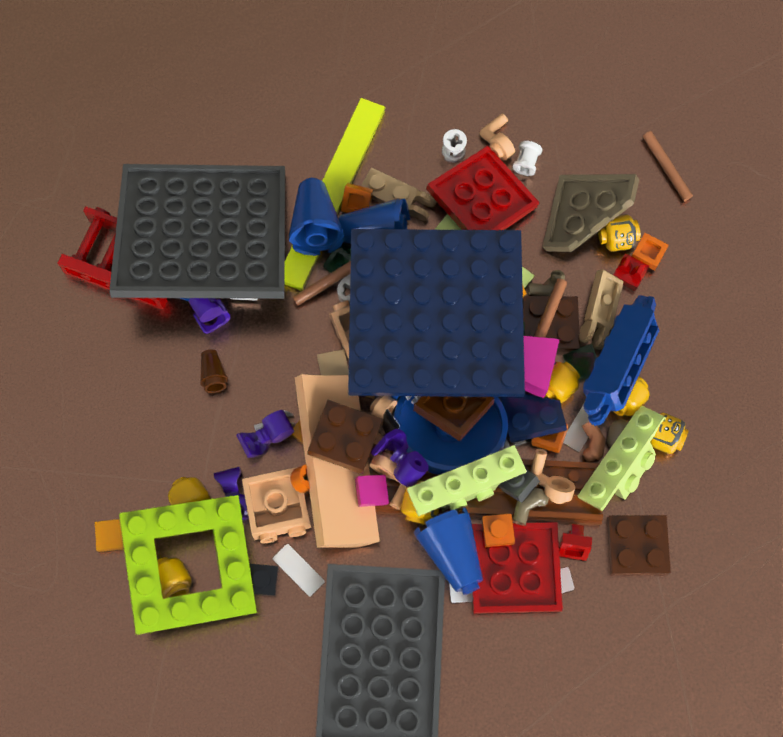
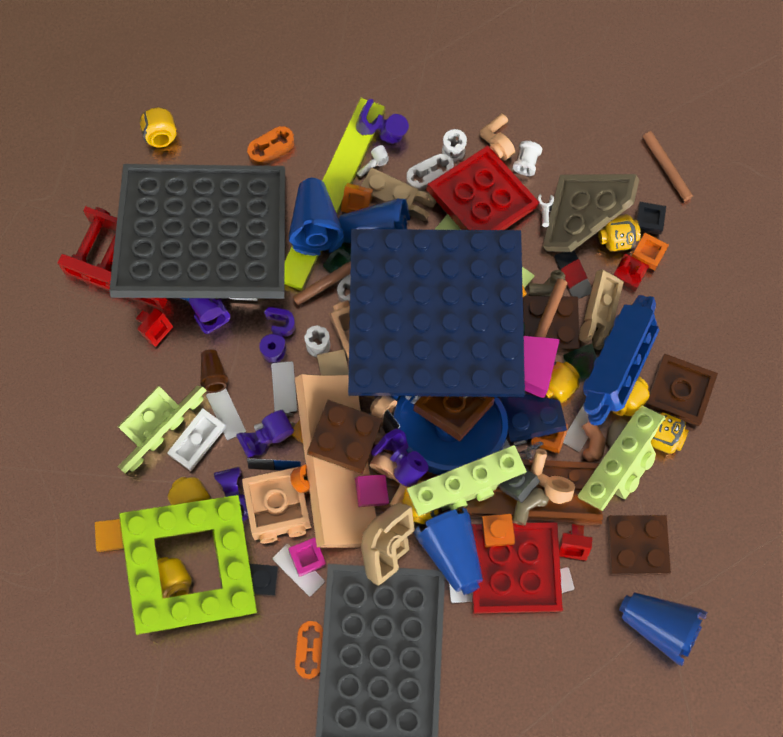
(152, 420): none -> yellowish green bracket
(153, 326): none -> red tile
(158, 127): none -> yellow head
(196, 439): none -> white plate
(226, 413): none -> white sticker
(266, 464): none -> sticker
(271, 146): none -> orange beam
(273, 345): none -> dark purple leg
(284, 386): none -> white sticker
(302, 649): none -> orange beam
(306, 557): none -> dark pink tile
(320, 333): none -> white bush
(380, 158): none -> white hand
(386, 542): none -> tan brick
(390, 129): none -> dark purple leg
(428, 170): none -> white beam
(529, 452): none -> clear hand
(544, 208): none -> white hand
(574, 273): none -> sticker
(651, 217): none -> black plate
(664, 623): none -> blue cone
(681, 389): none -> reddish brown plate

